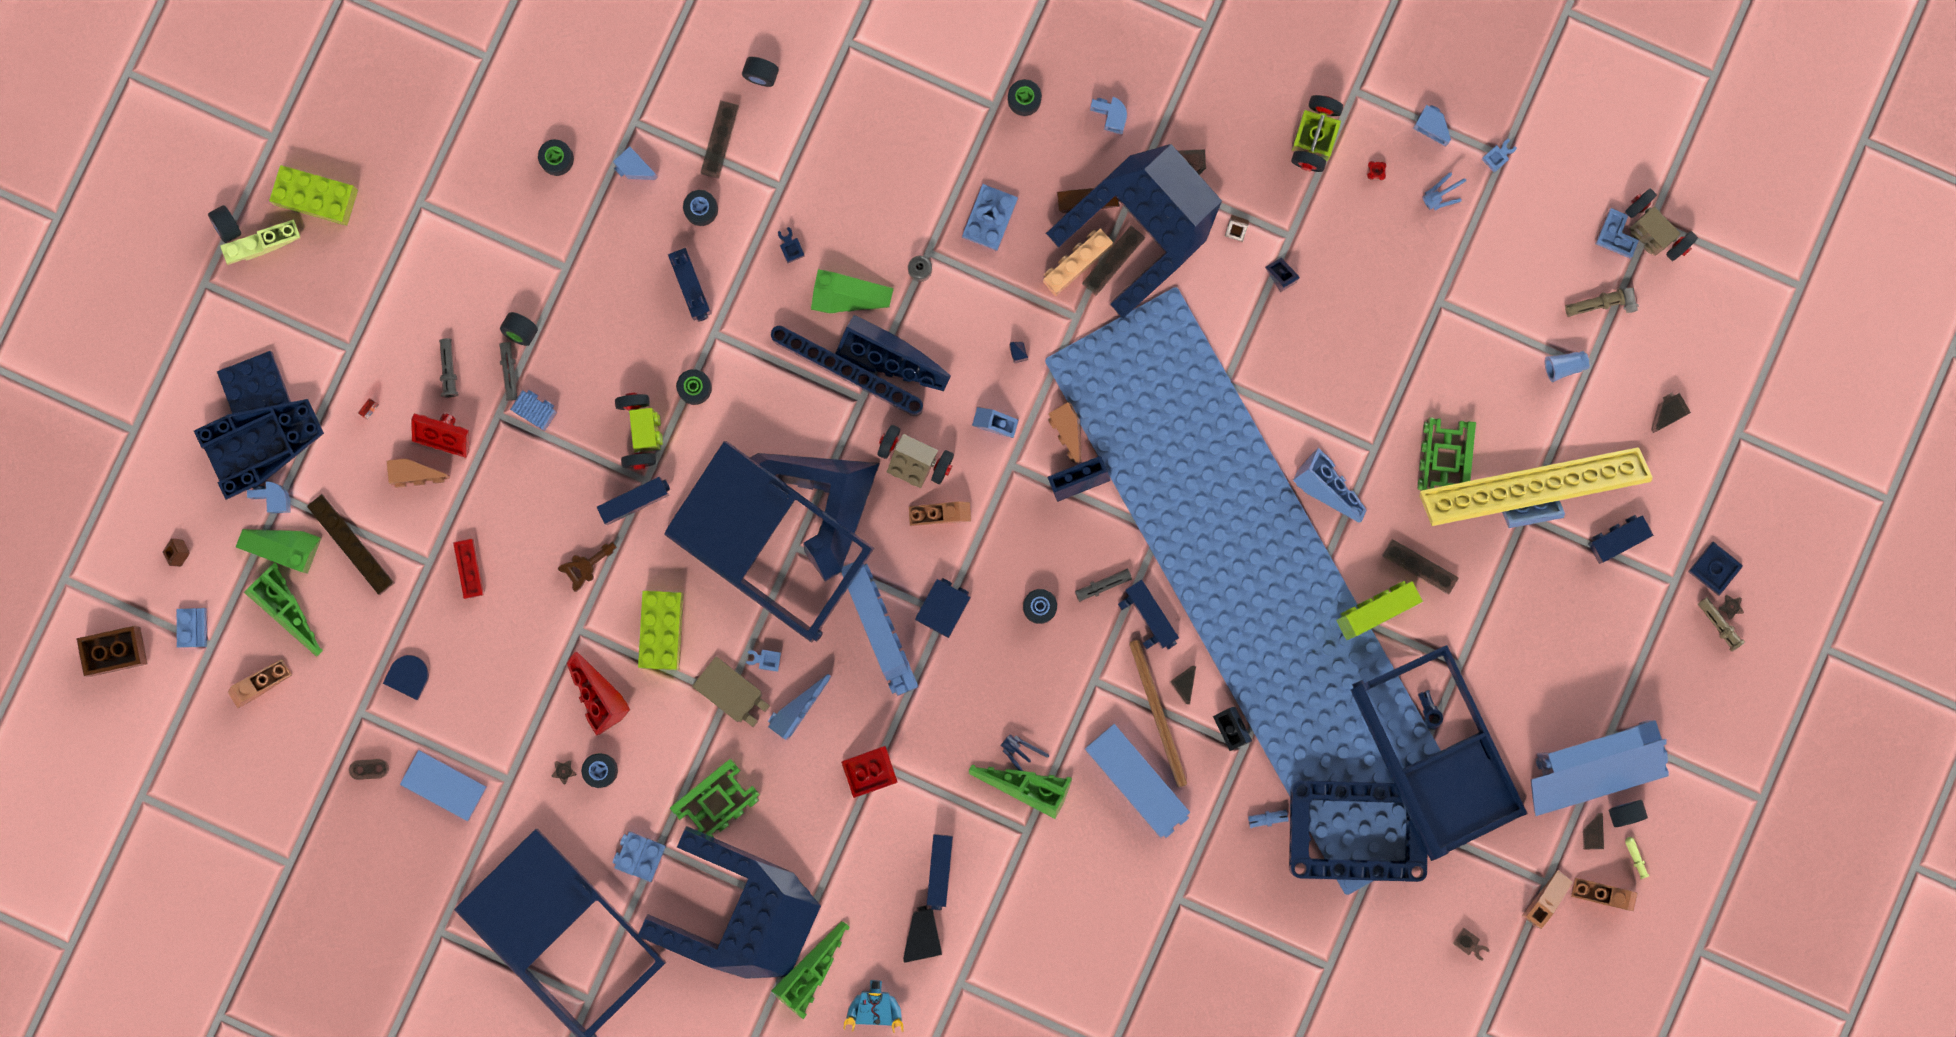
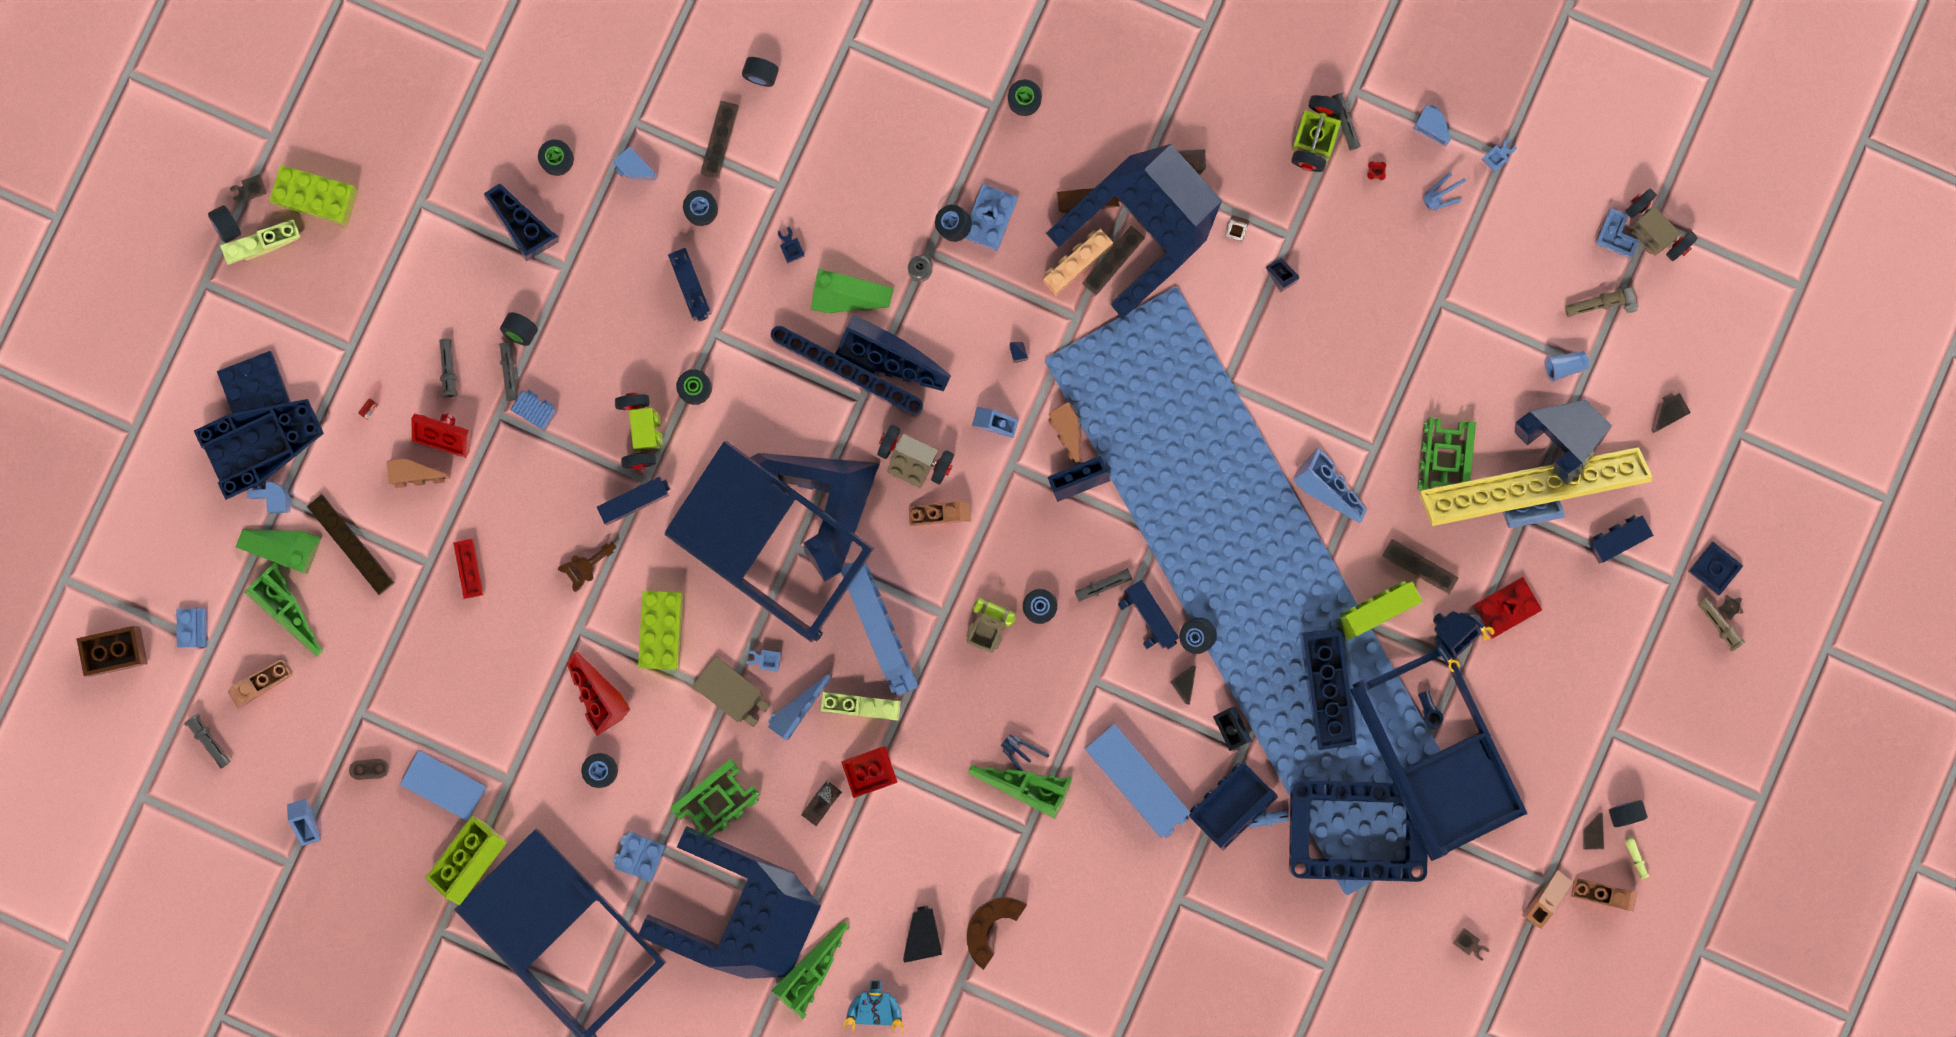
(176, 552): reddish brown slope -> none
(202, 733): none -> dark grey pin
(252, 188): none -> clear smoke plate
(303, 822): none -> medium blue slope
(408, 676): dark blue tile -> none
(465, 860): none -> lime brick
(522, 226): none -> dark blue wedge
(568, 771): clear smoke plate -> none
(821, 803): none -> clear smoke slope
(860, 706): none -> yellowish green slope
(939, 871): dark blue brick -> none
(943, 607): dark blue brick -> none
(946, 220): none -> black wheel
(981, 920): none -> reddish brown brick
(989, 623): none -> dark tan piece
(1116, 113): medium blue brick -> none
(1158, 713): medium nougat axle -> none
(1200, 629): none -> black wheel
(1232, 805): none -> dark blue panel
(1328, 688): none -> dark blue slope
(1346, 124): none -> dark grey pin
(1456, 633): none -> dark blue torso
(1507, 607): none -> red plate
(1573, 427): none -> wedge
(1599, 767): medium blue panel -> none

